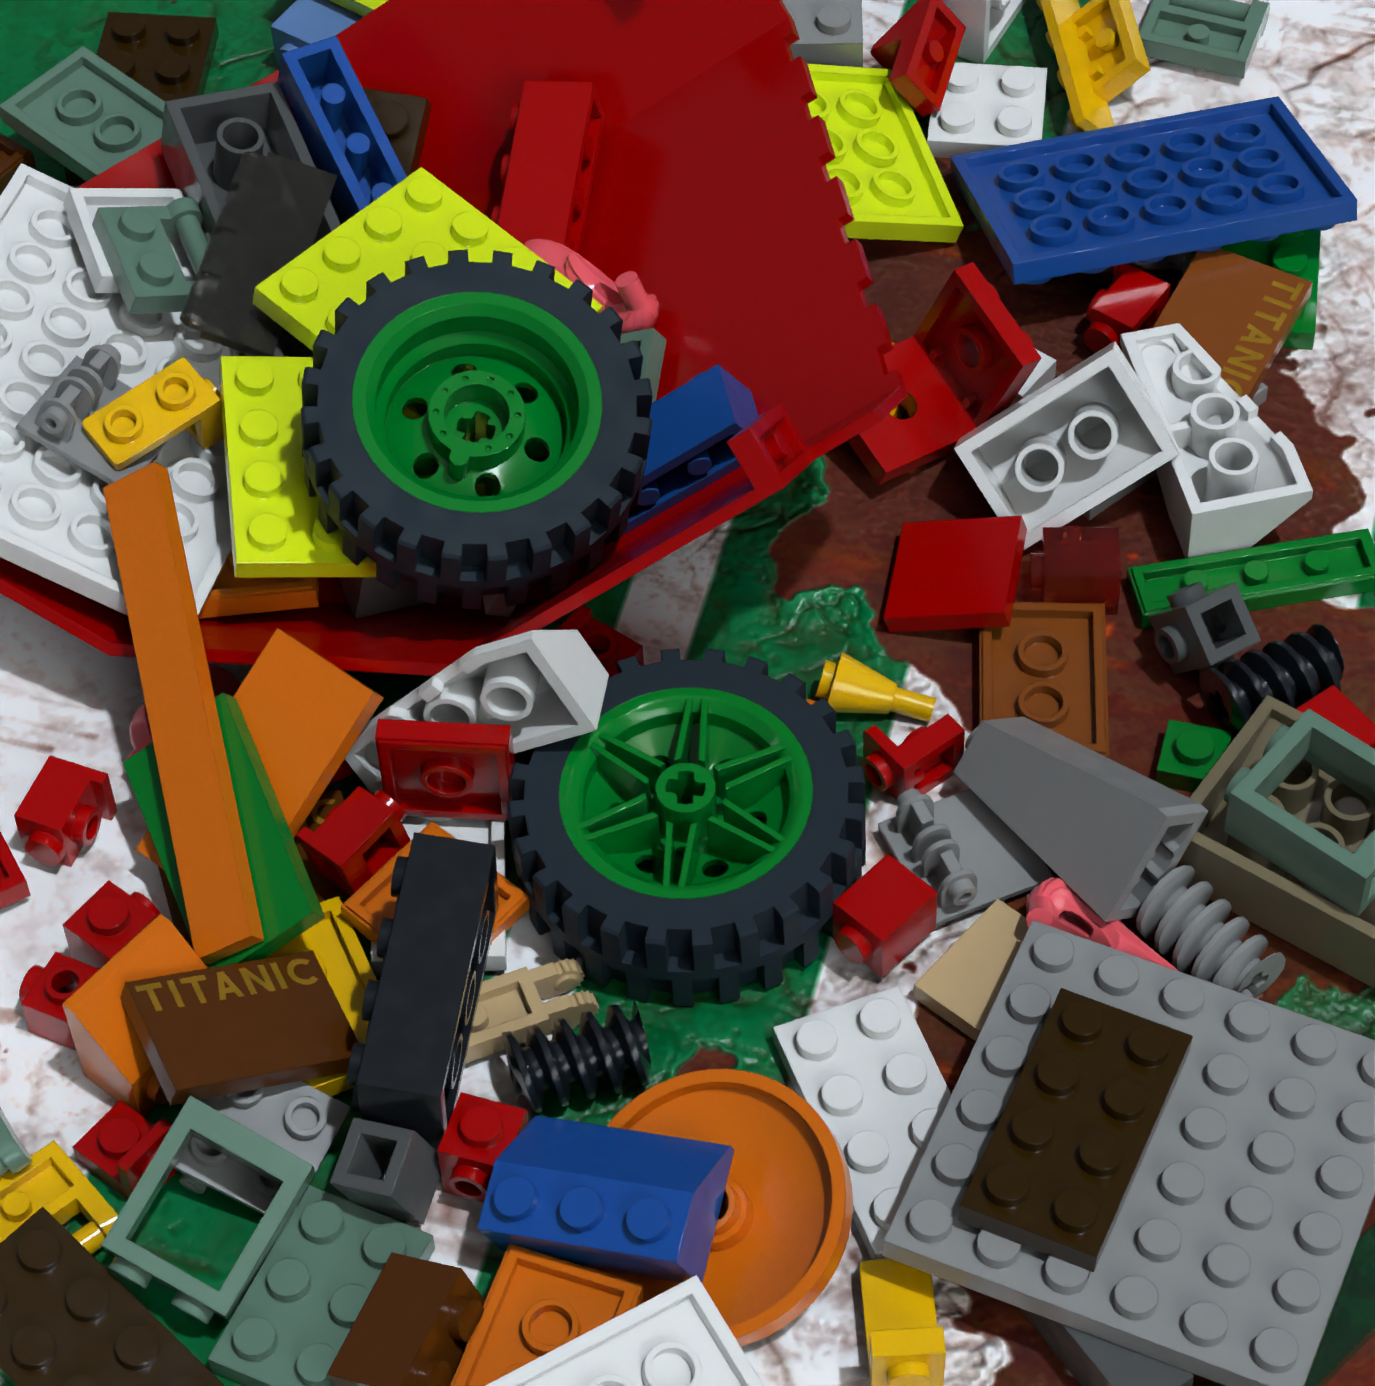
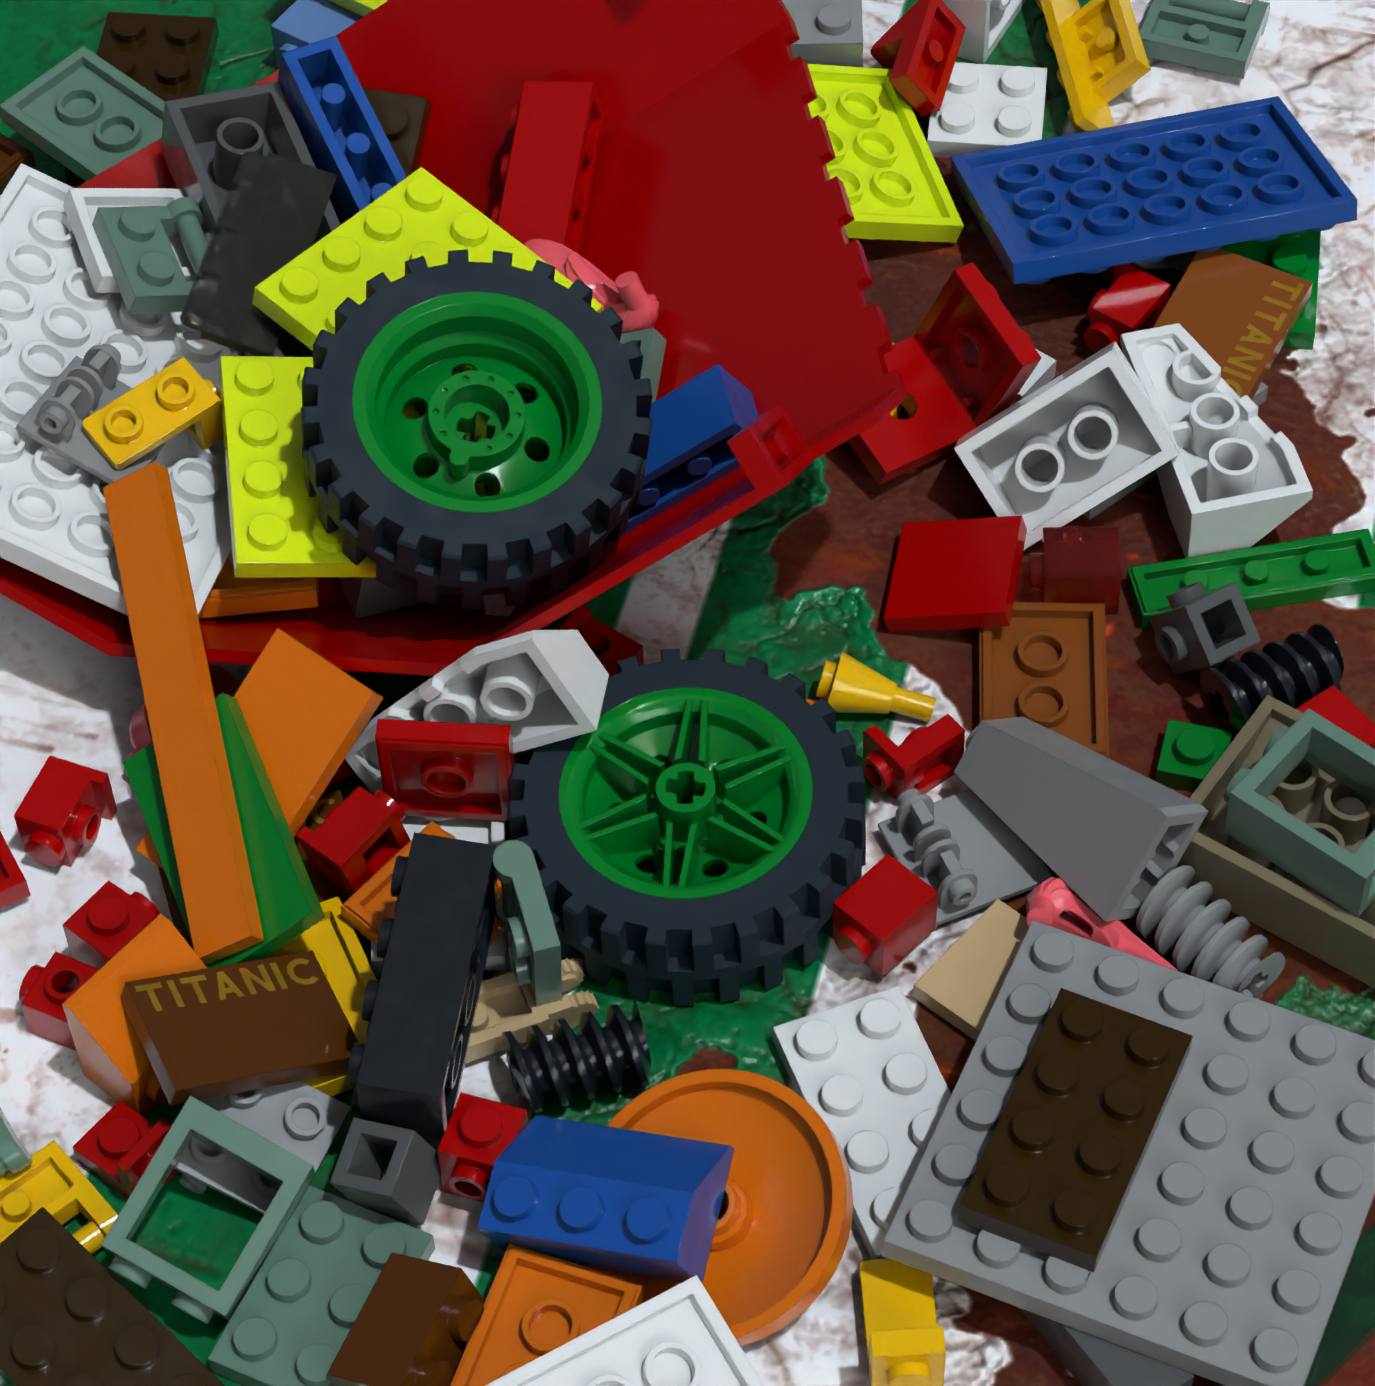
(528, 919): none -> sand green plate

